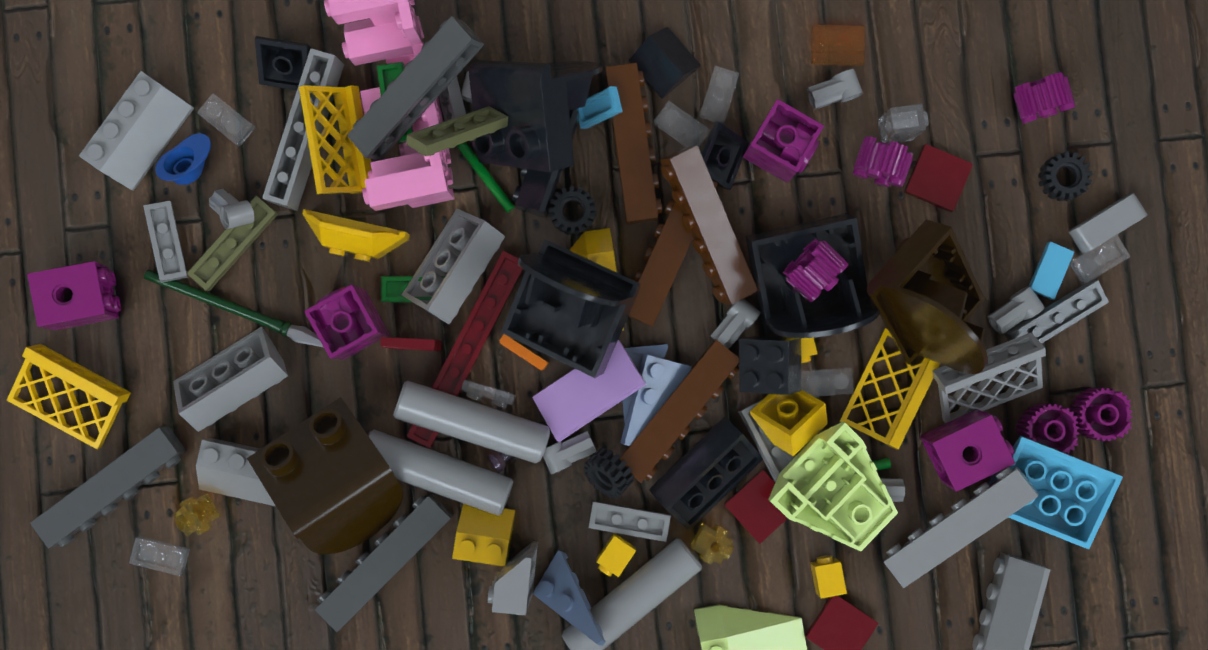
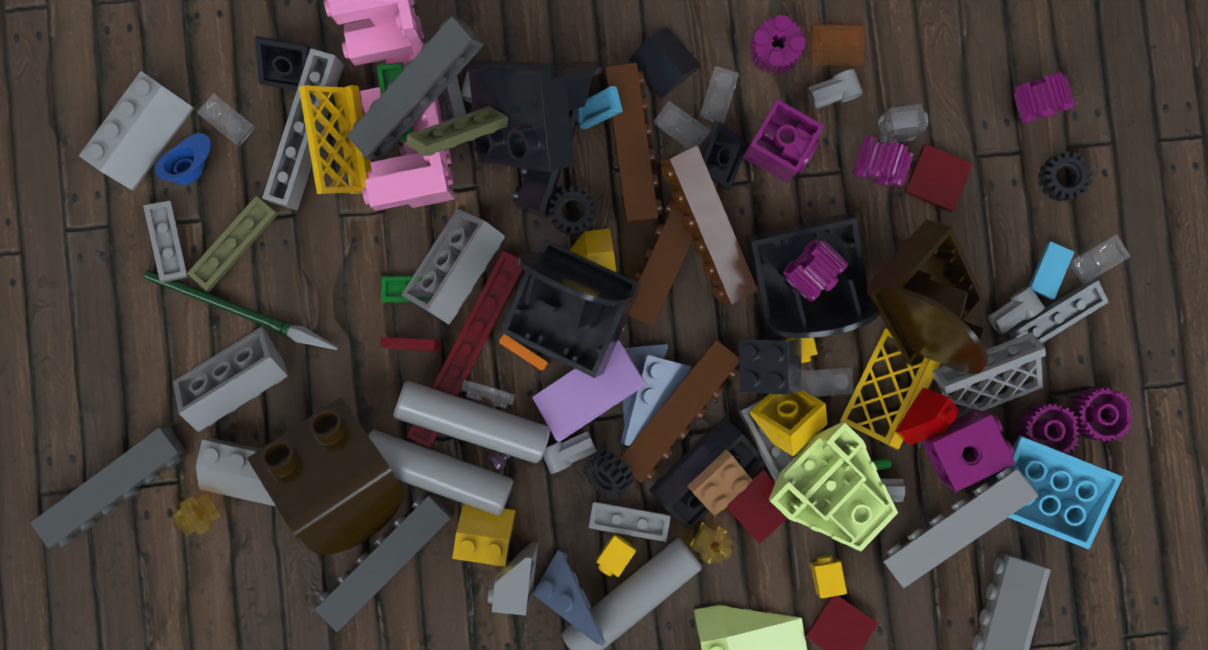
(71, 374): yellow fence -> none
(91, 299): magenta brick -> none
(159, 556): clear plate -> none
(230, 210): light grey piece -> none
(346, 322): magenta brick -> none
(354, 236): yellow wedge -> none
(486, 177): green bar -> none
(720, 483): none -> medium nougat plate
(738, 318): light grey piece -> none
(779, 31): none -> magenta brick
(927, 417): none -> red slope
(1107, 223): light grey beam -> none

